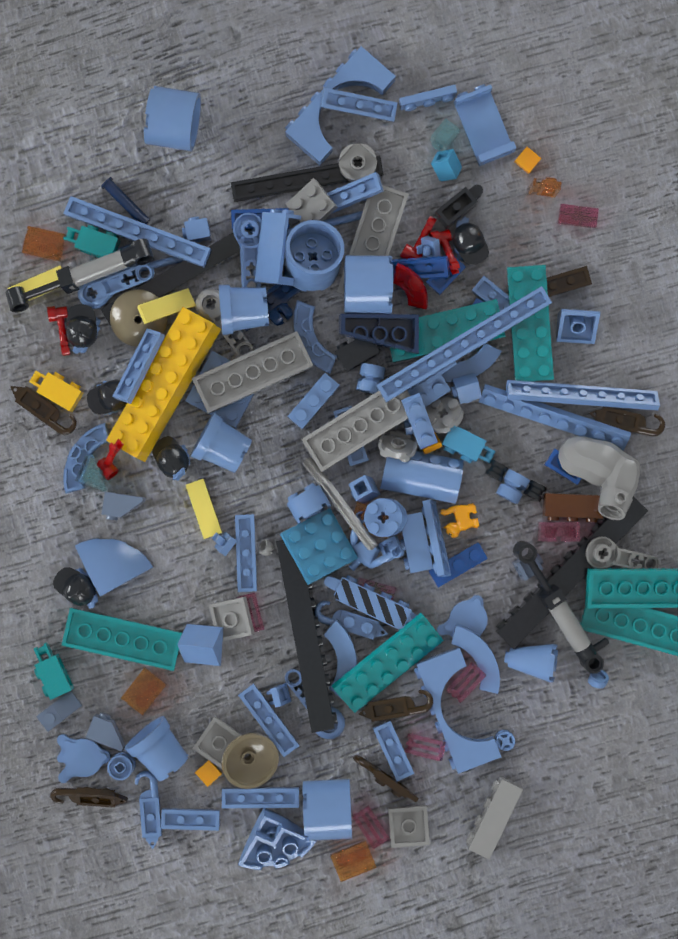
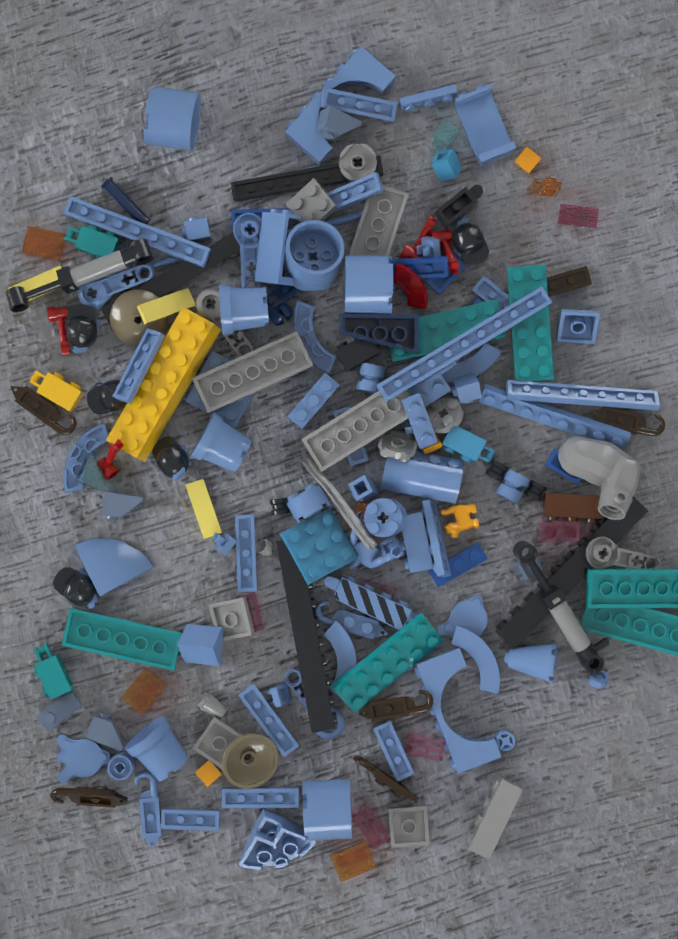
(211, 705): none -> light grey cone
(279, 506): none -> black wheel
(335, 123): none -> sand blue slope
(455, 694): clear pink tile -> none

